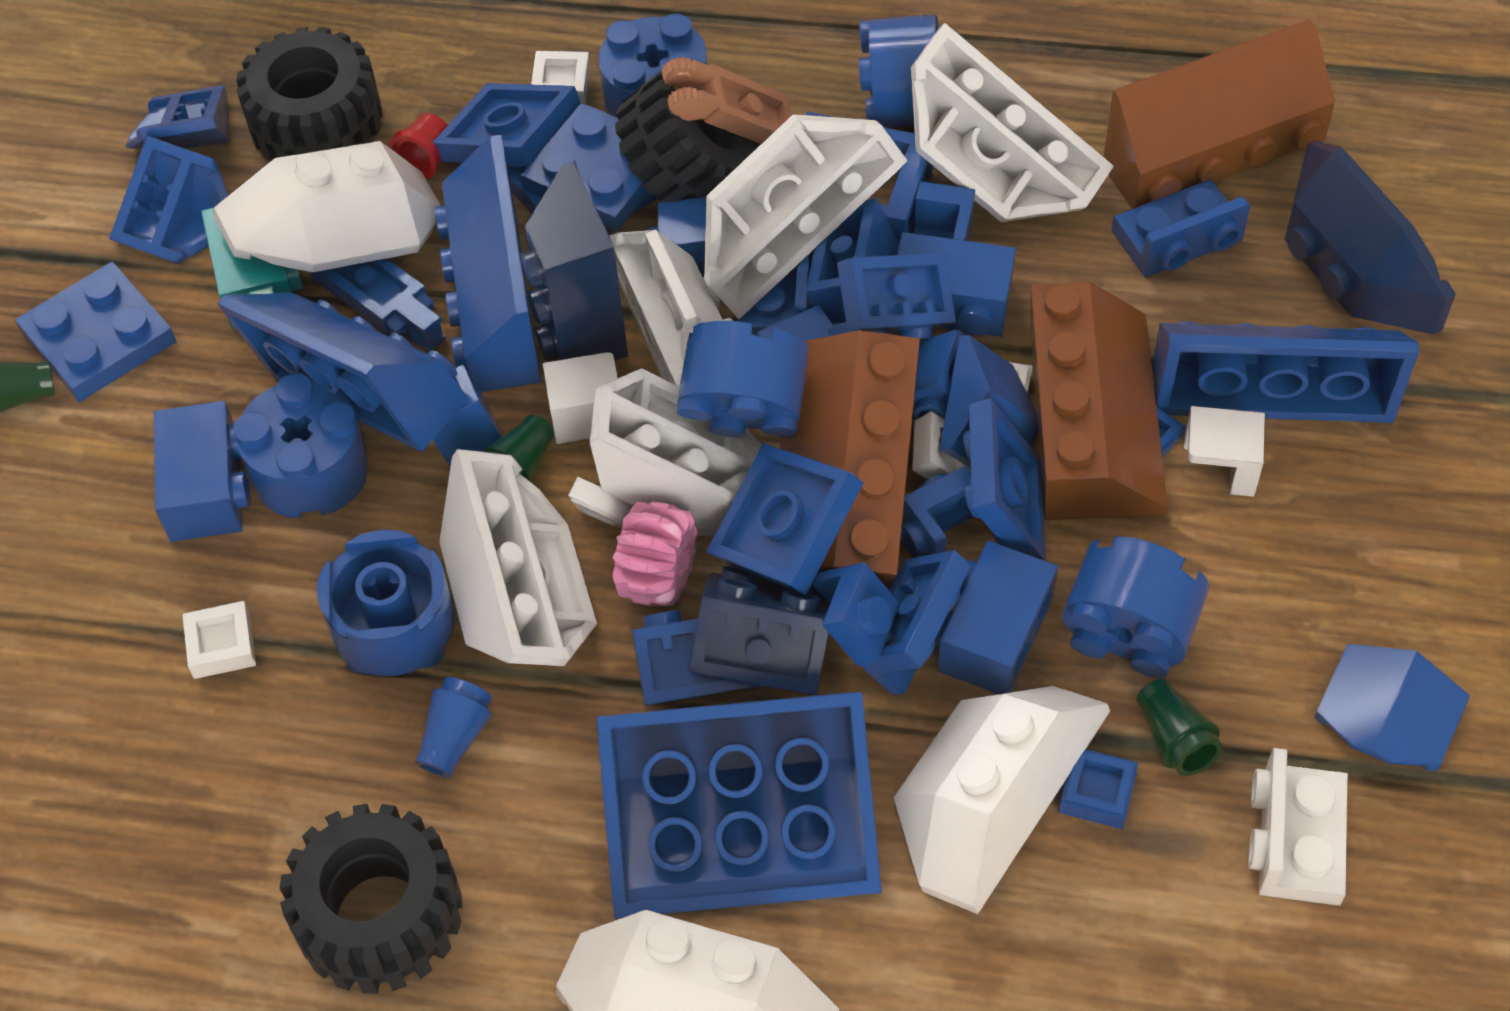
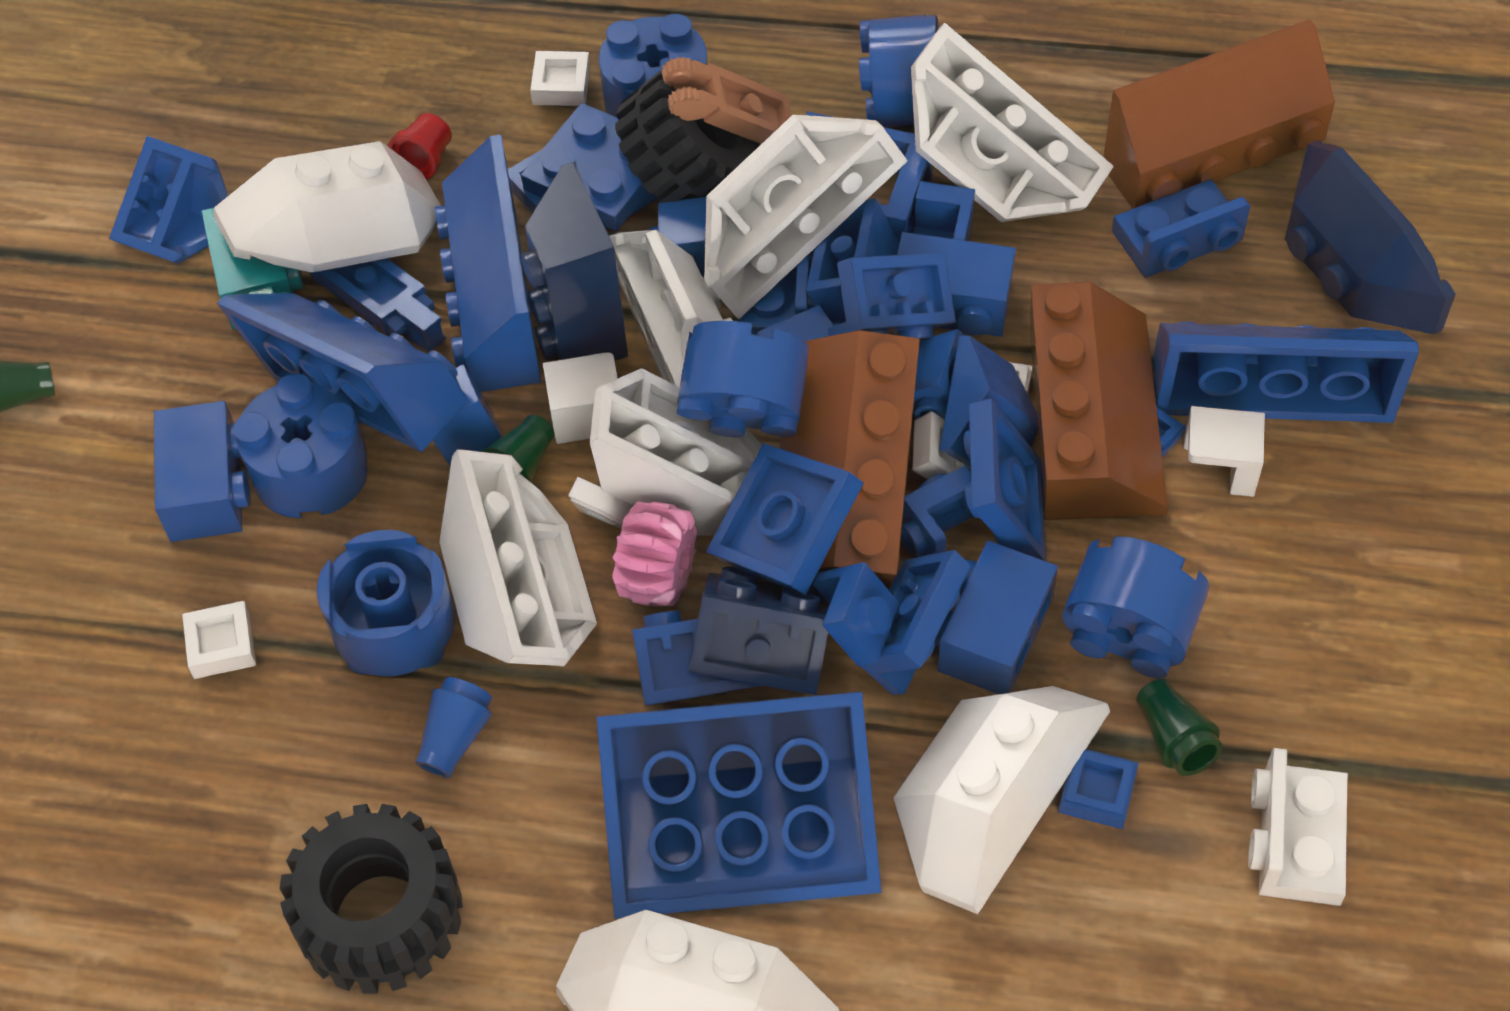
(95, 331): blue plate -> none
(185, 119): blue slope -> none
(309, 94): black tyre -> none
(519, 112): blue plate -> none
(1393, 705): blue slope -> none

